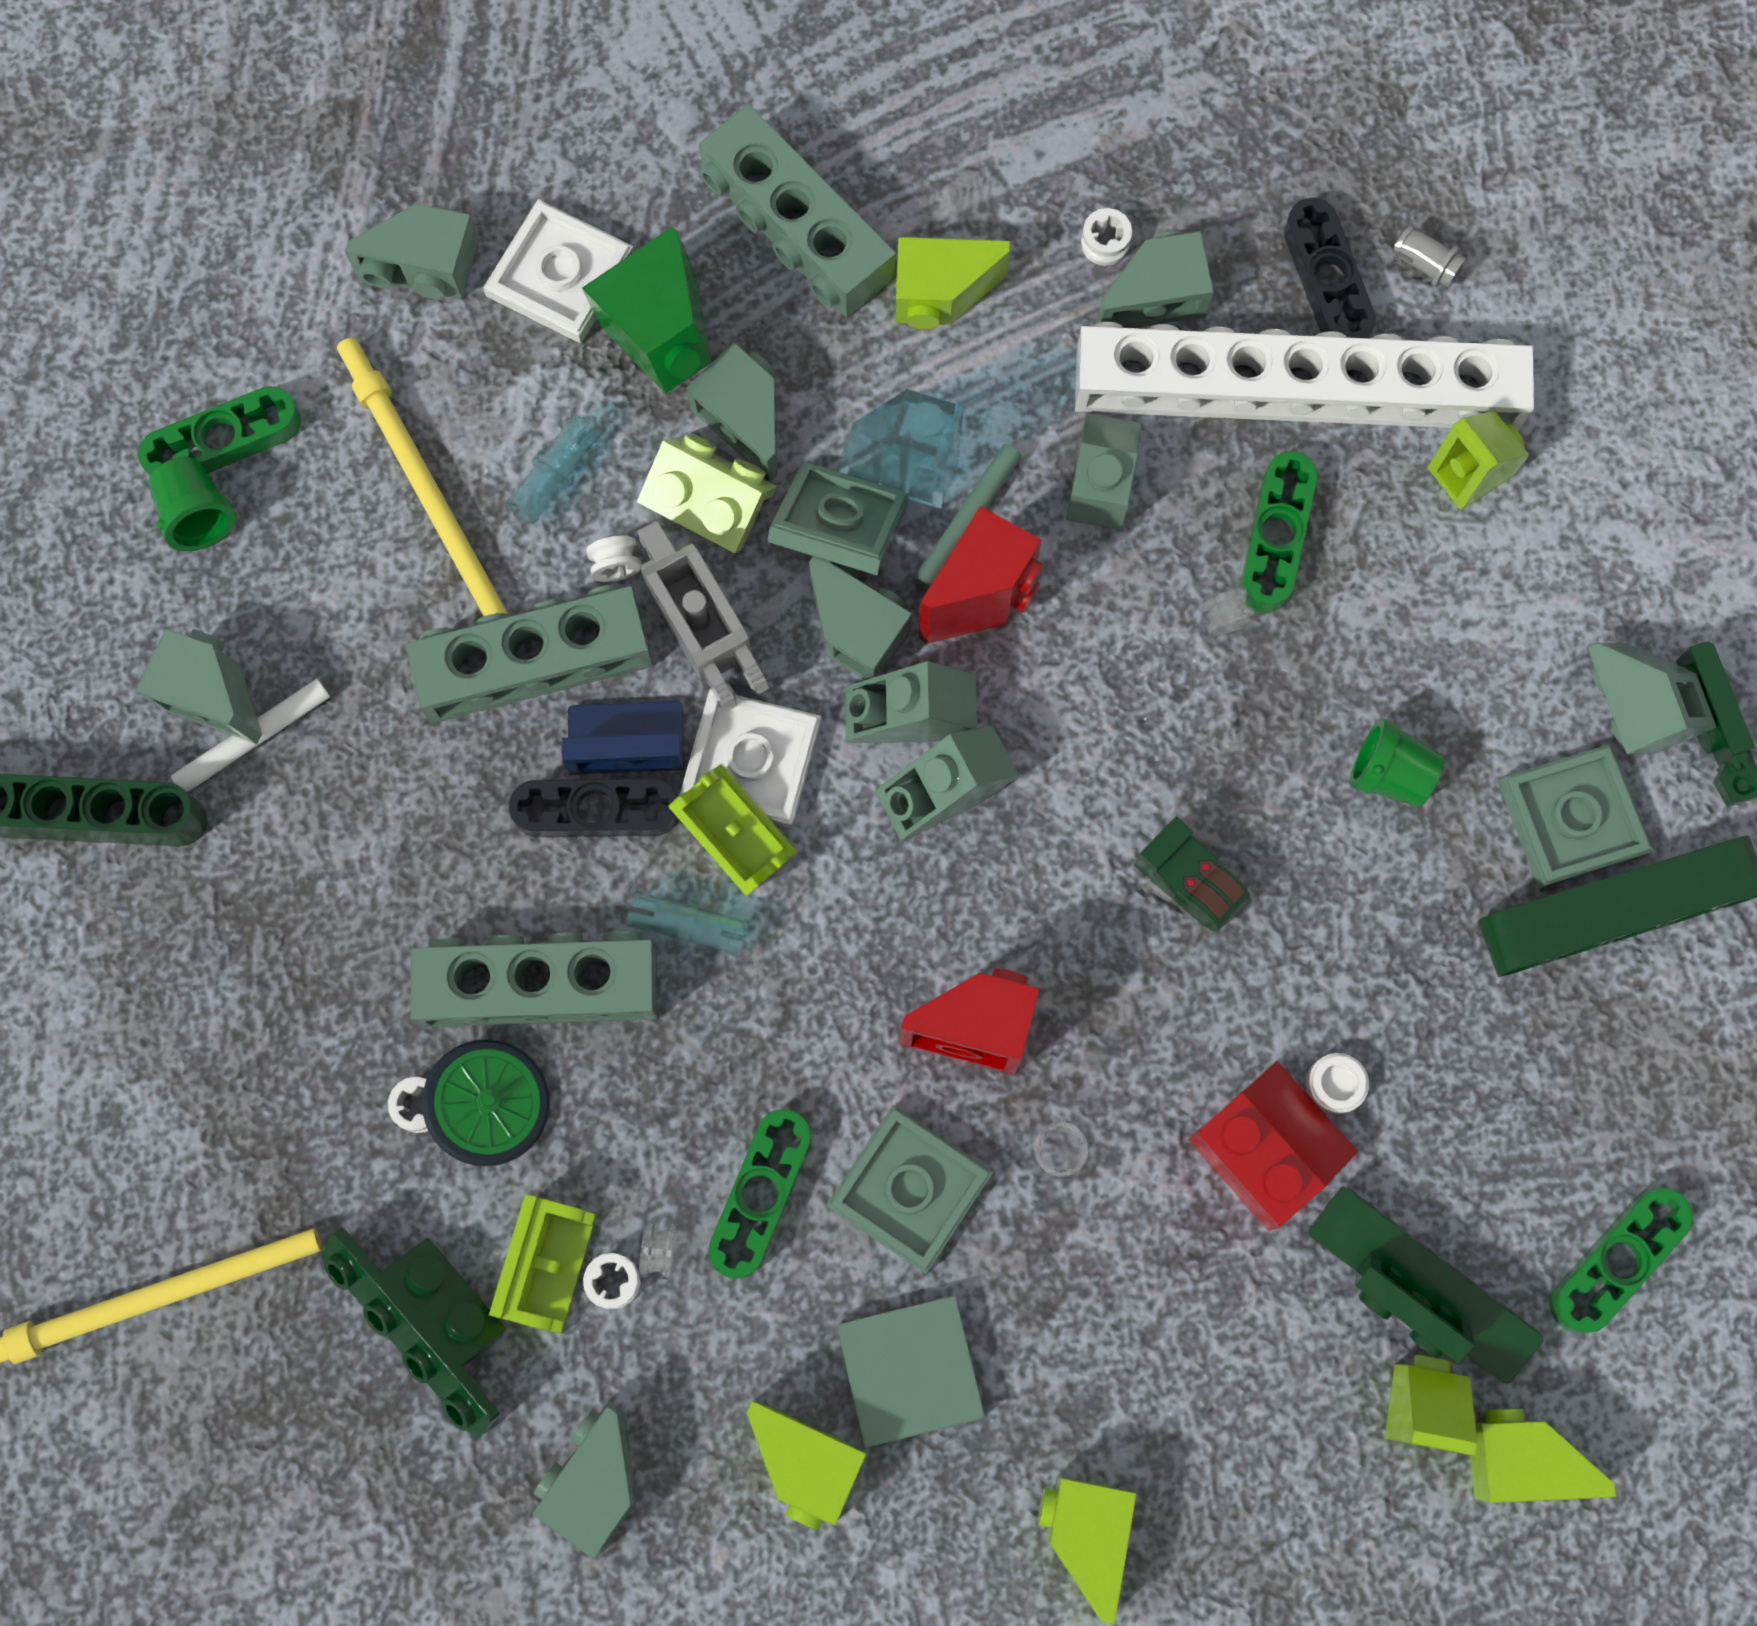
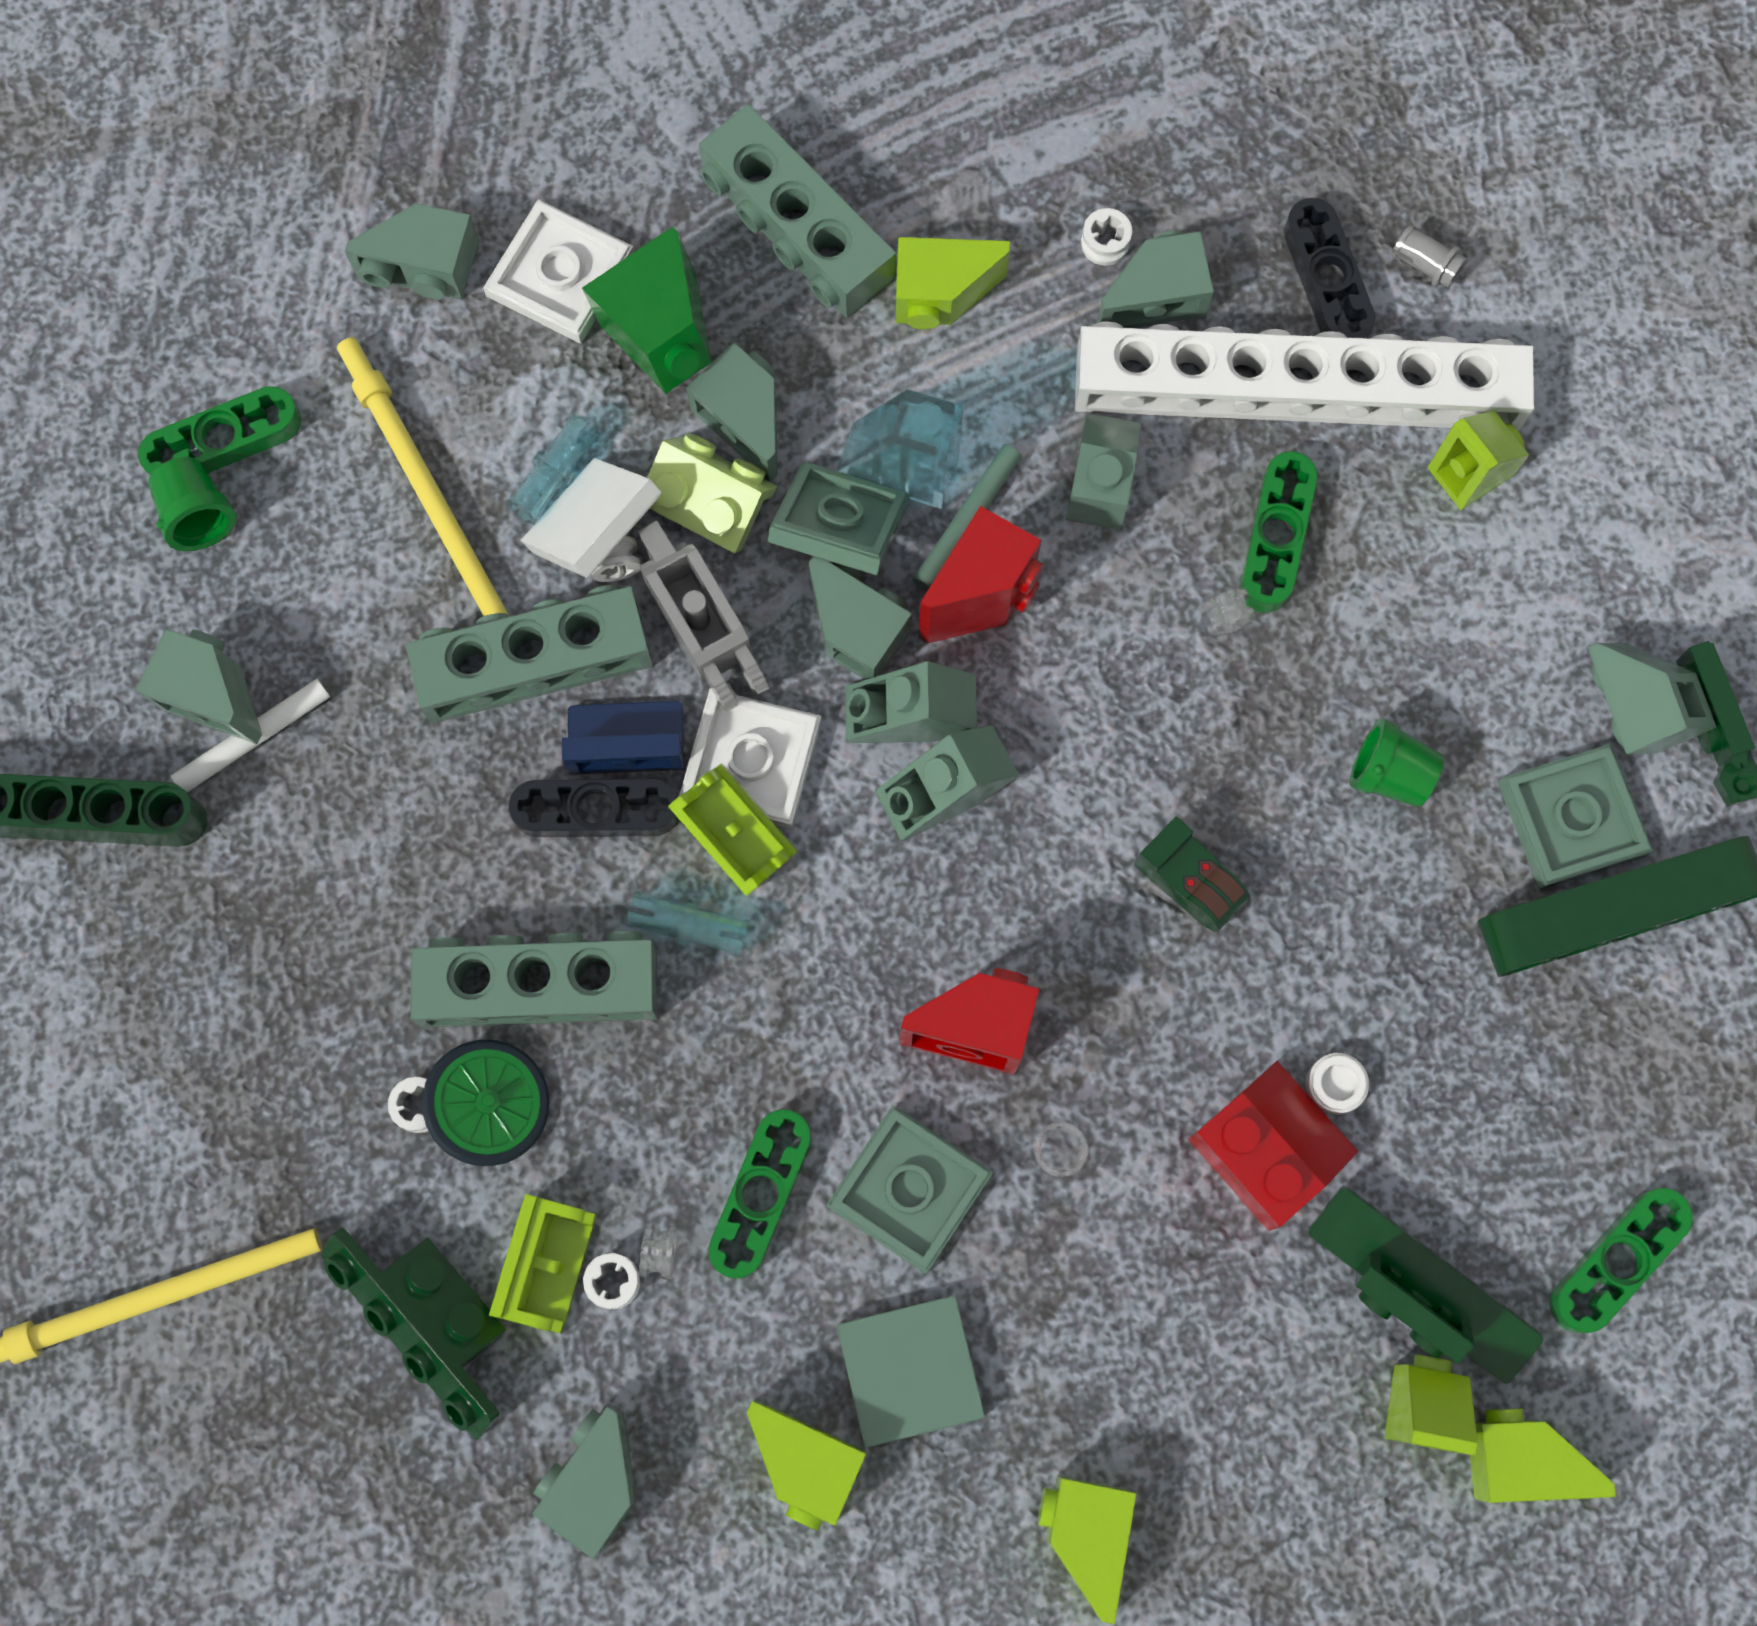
(591, 517): none -> white tile

